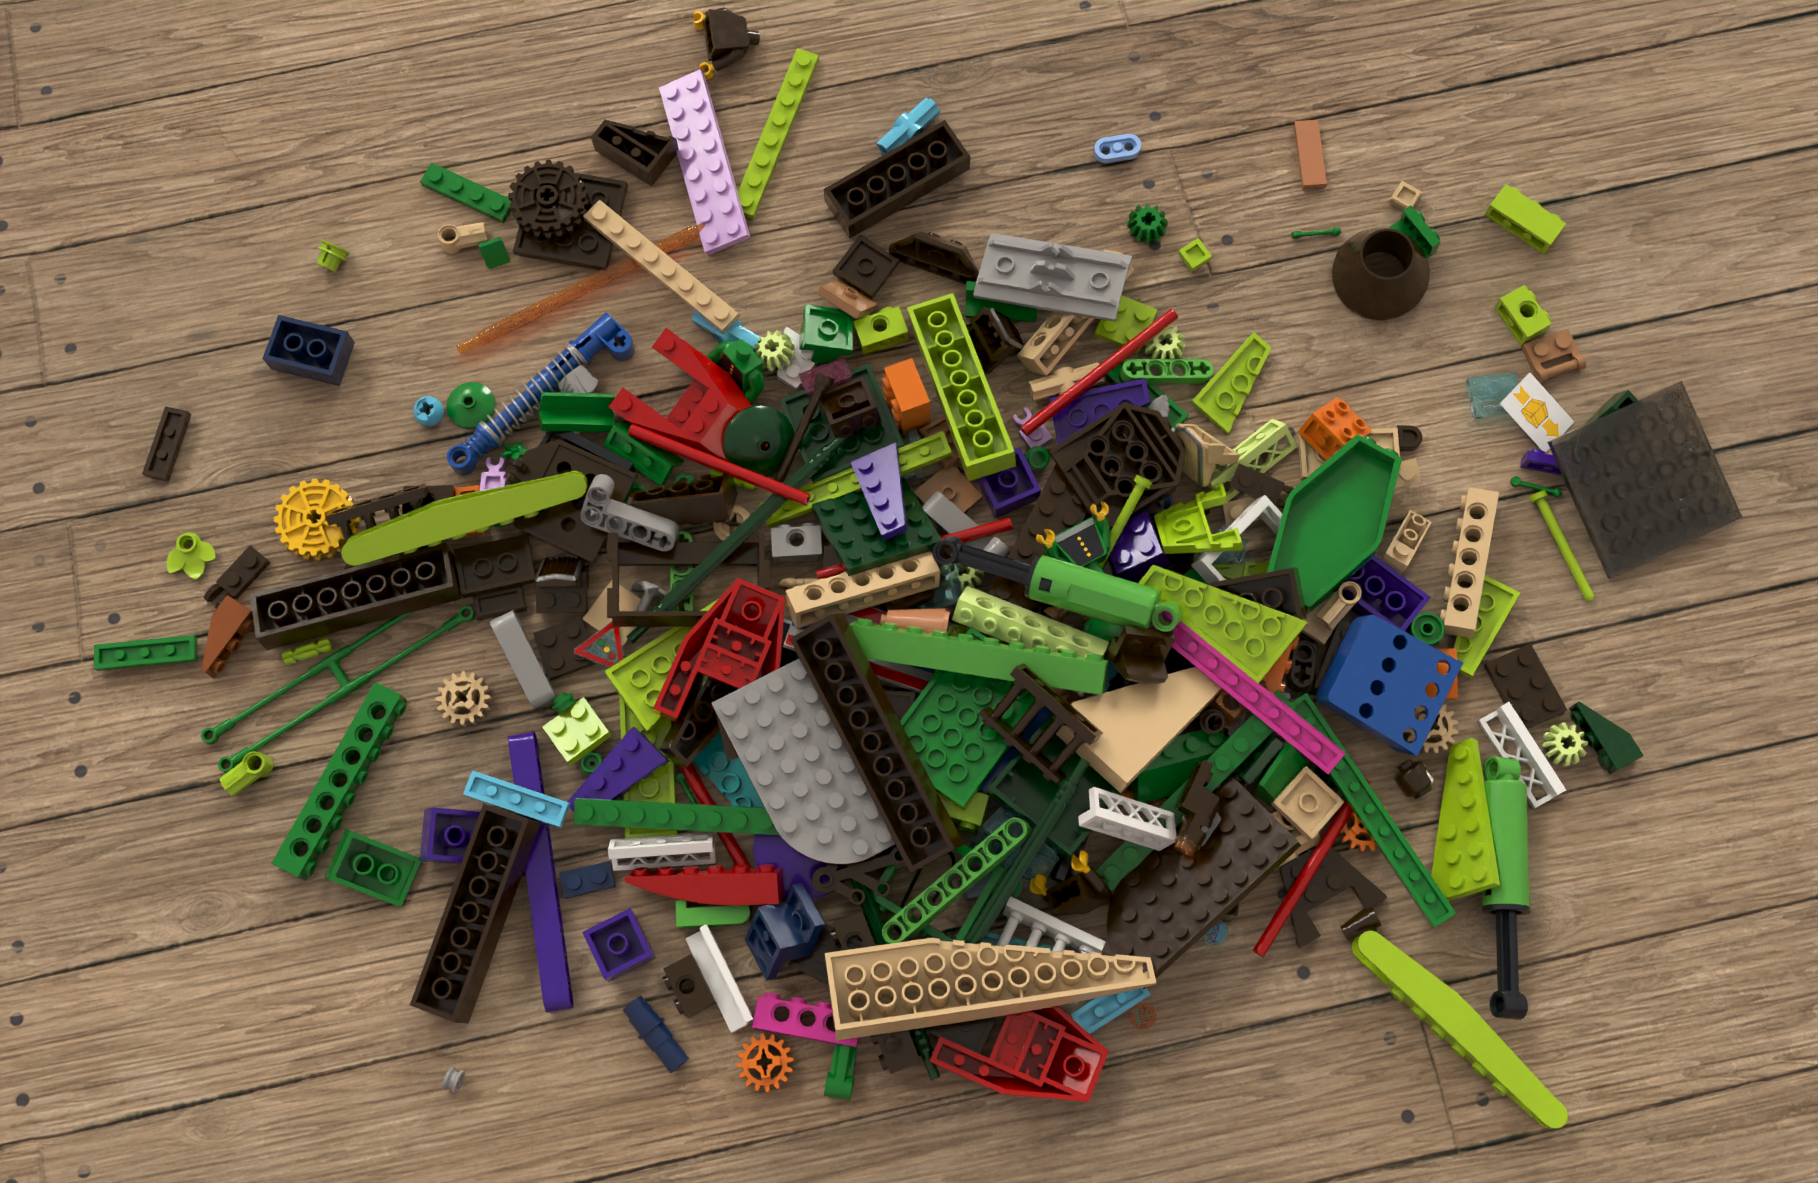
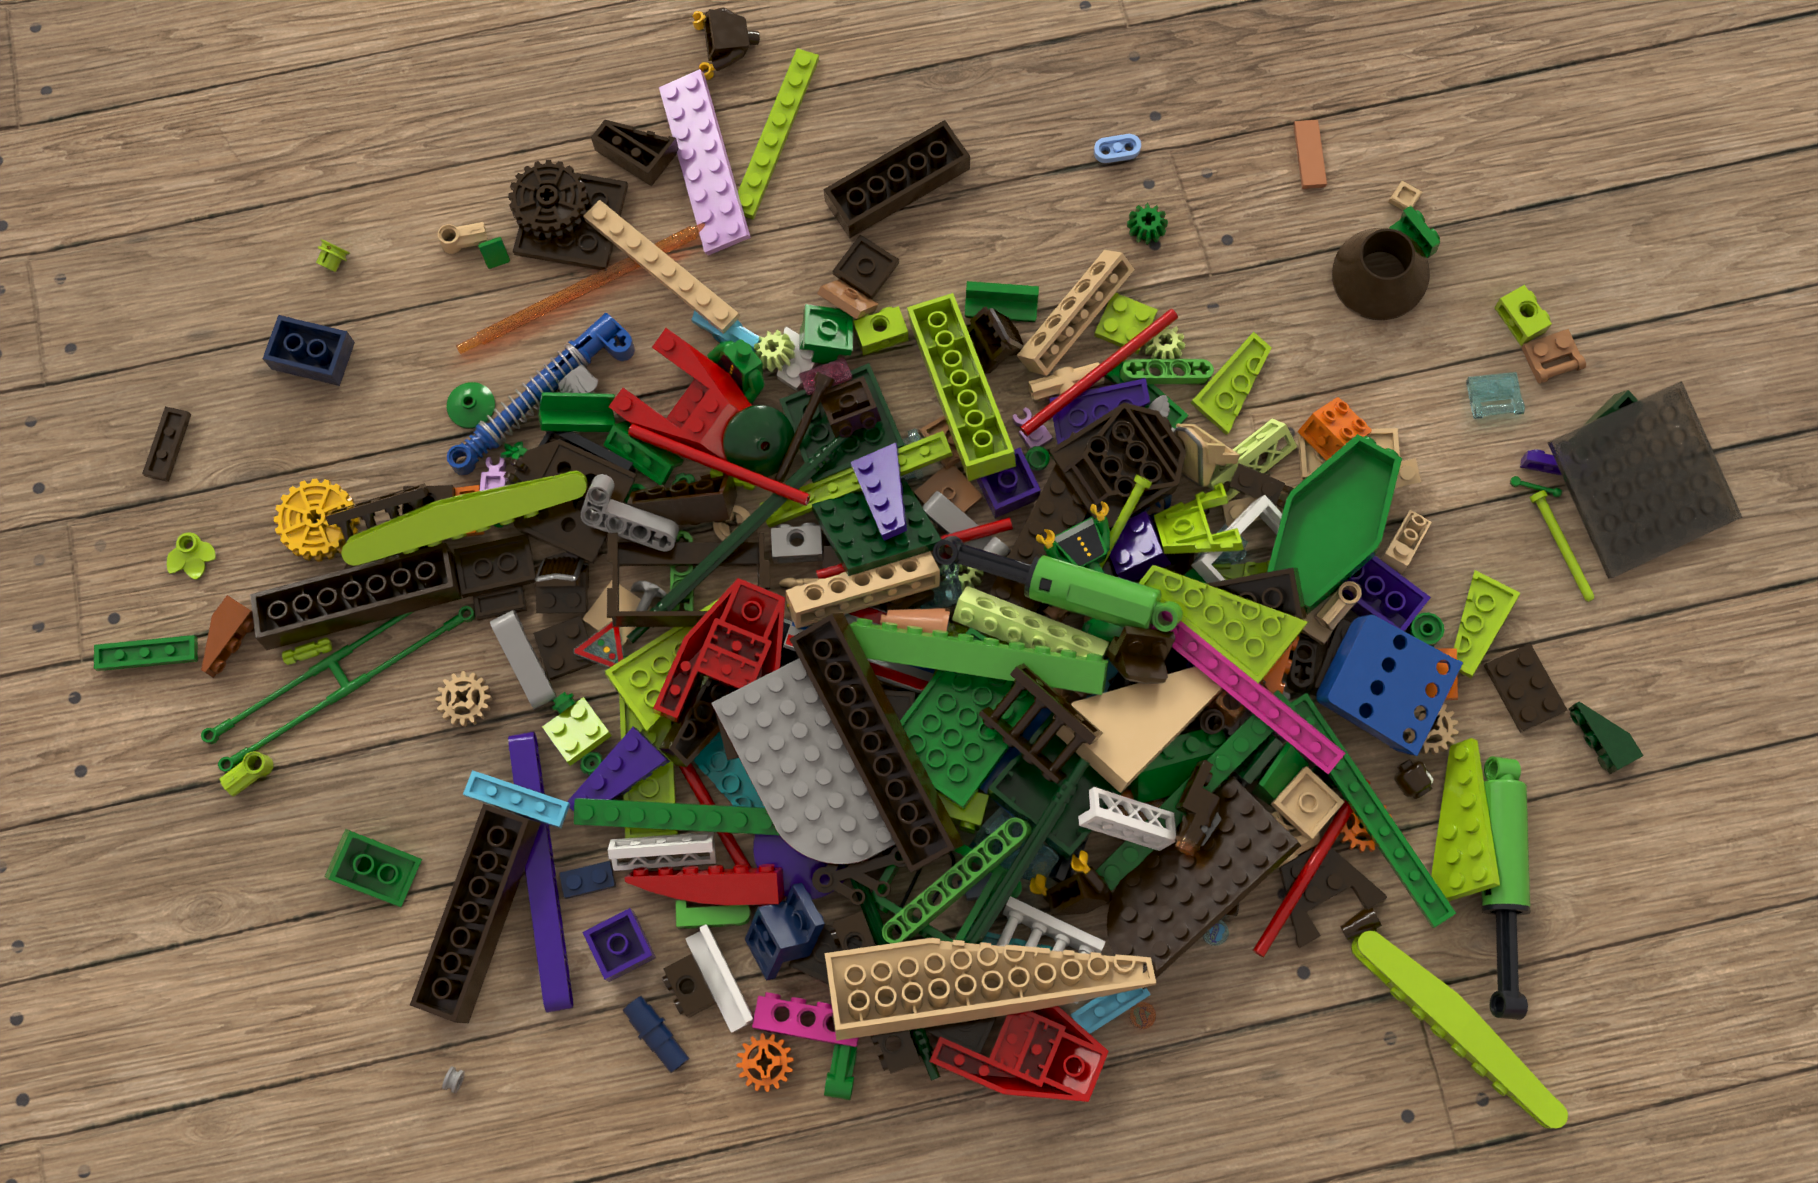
(238, 576): dark brown hinge -> none
(327, 786): green brick -> none
(420, 411): medium azure piece -> none
(446, 834): dark purple slope -> none
(466, 192): green plate -> none
(681, 780): green hinge -> none
(906, 396): orange brick -> none
(909, 125): medium azure piece -> none
(936, 256): dark brown wedge -> none
(1052, 277): light grey hinge -> none
(1195, 255): lime plate -> none
(1336, 231): green hinge -> none
(1409, 437): dark brown tile -> none
(1485, 504): tan brick -> none
(1525, 218): lime brick -> none
(1529, 750): white fence -> none
(1536, 412): white sticker -> none
(1555, 747): yellowish green gear -> none

